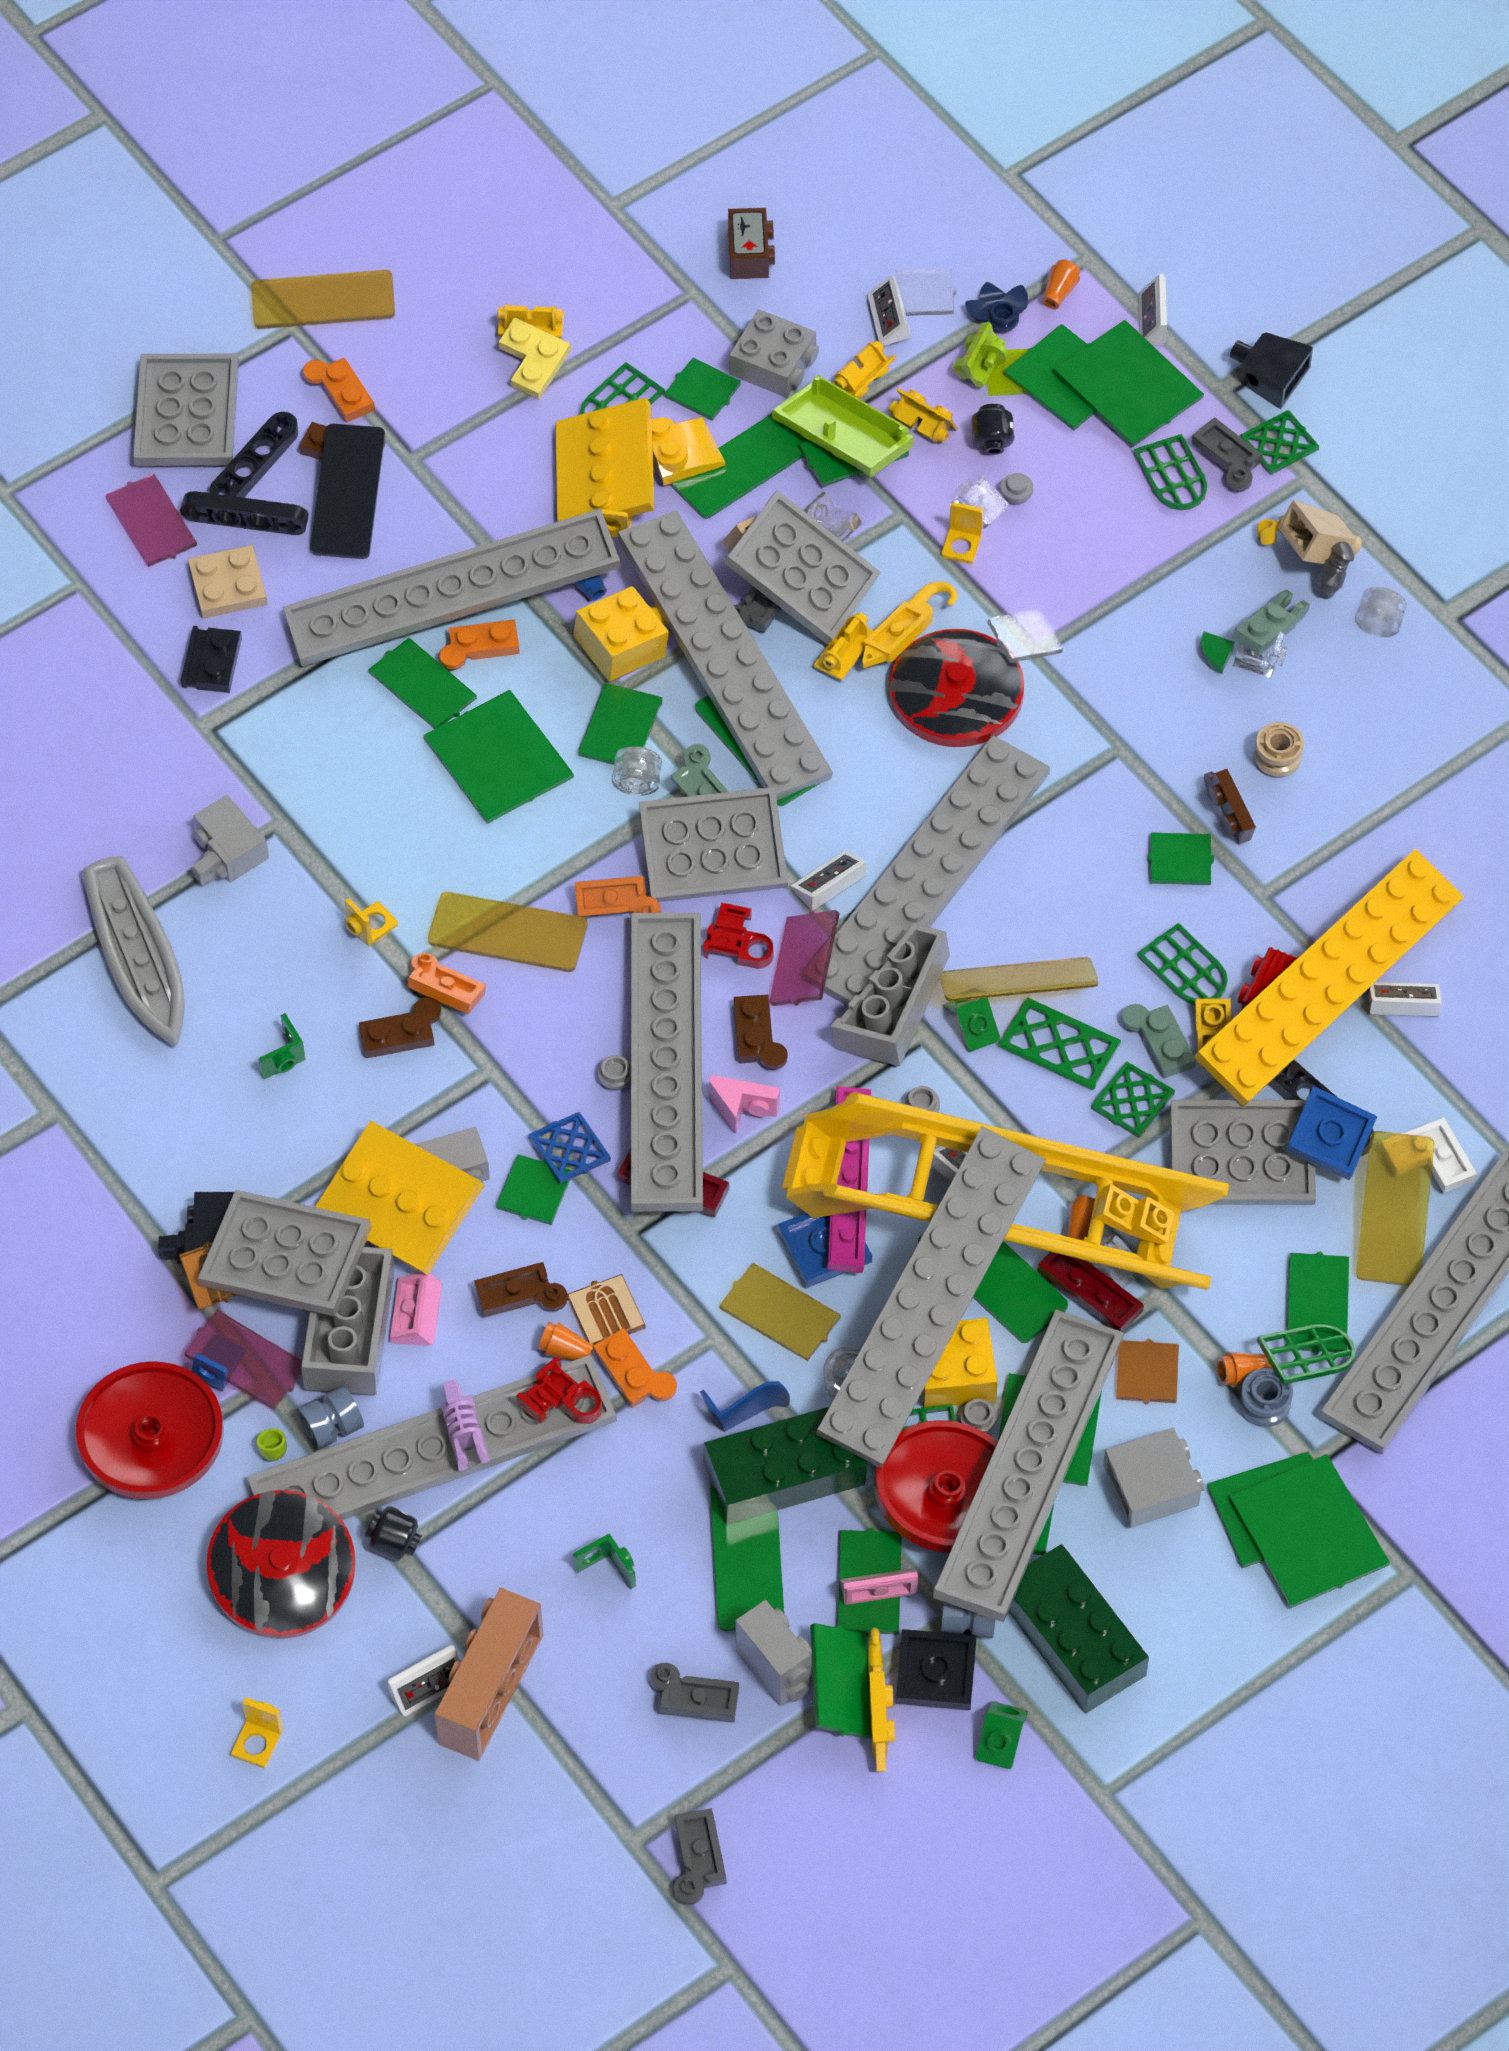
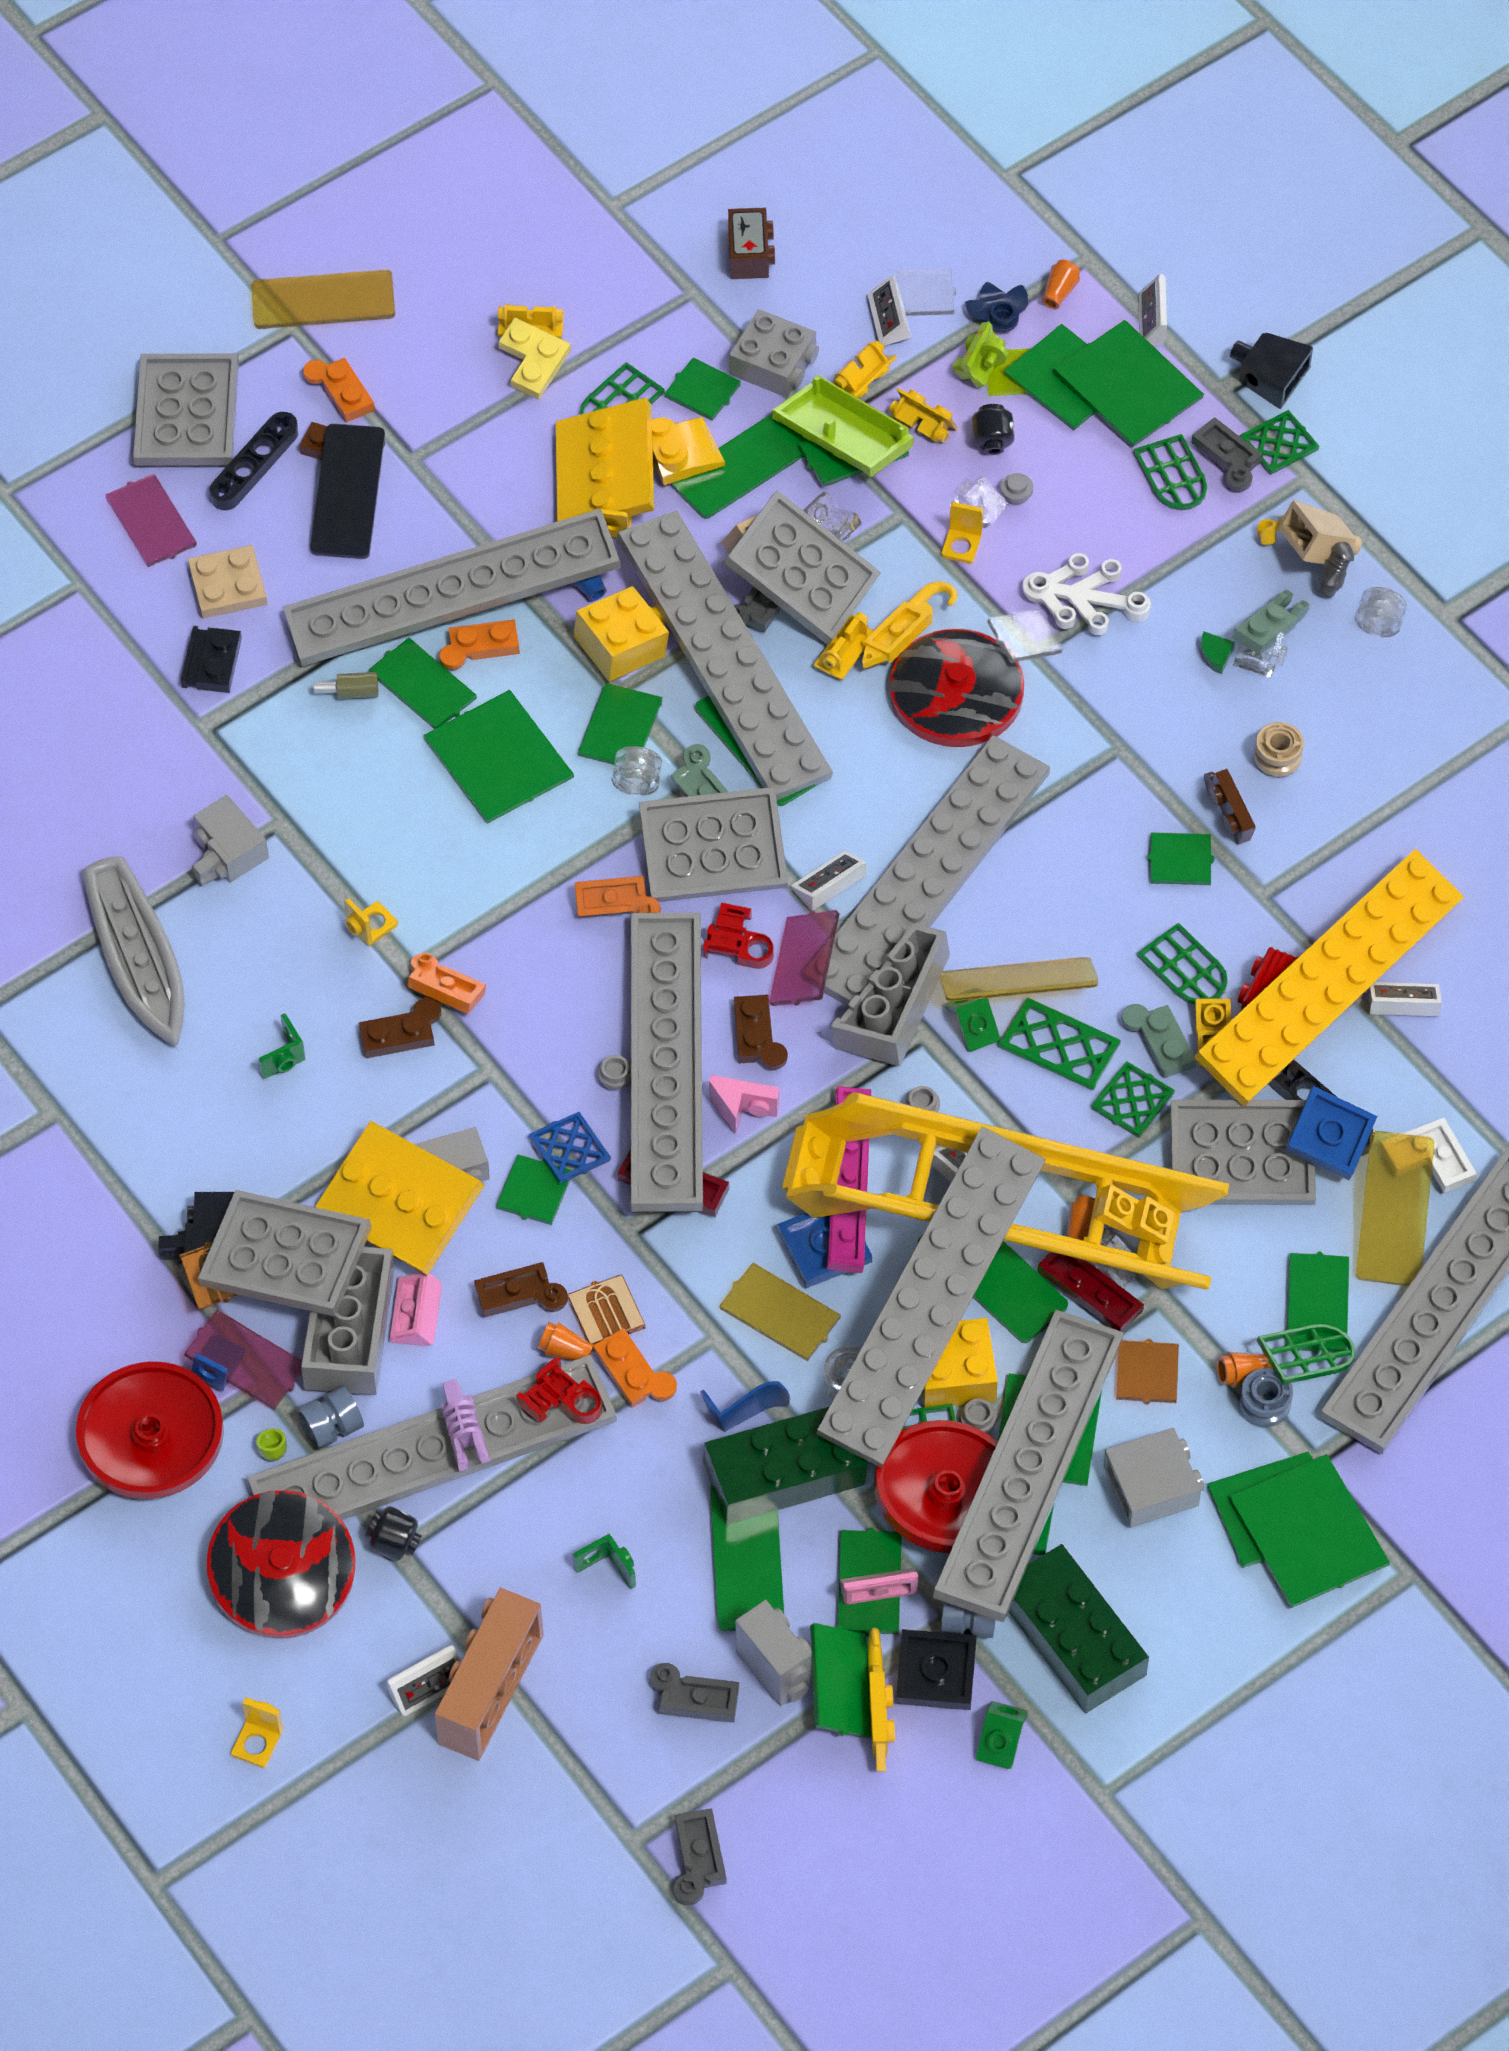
(211, 508): black beam -> none
(350, 685): none -> olive piece
(508, 931): clear yellow piece -> none
(1083, 594): none -> white plant

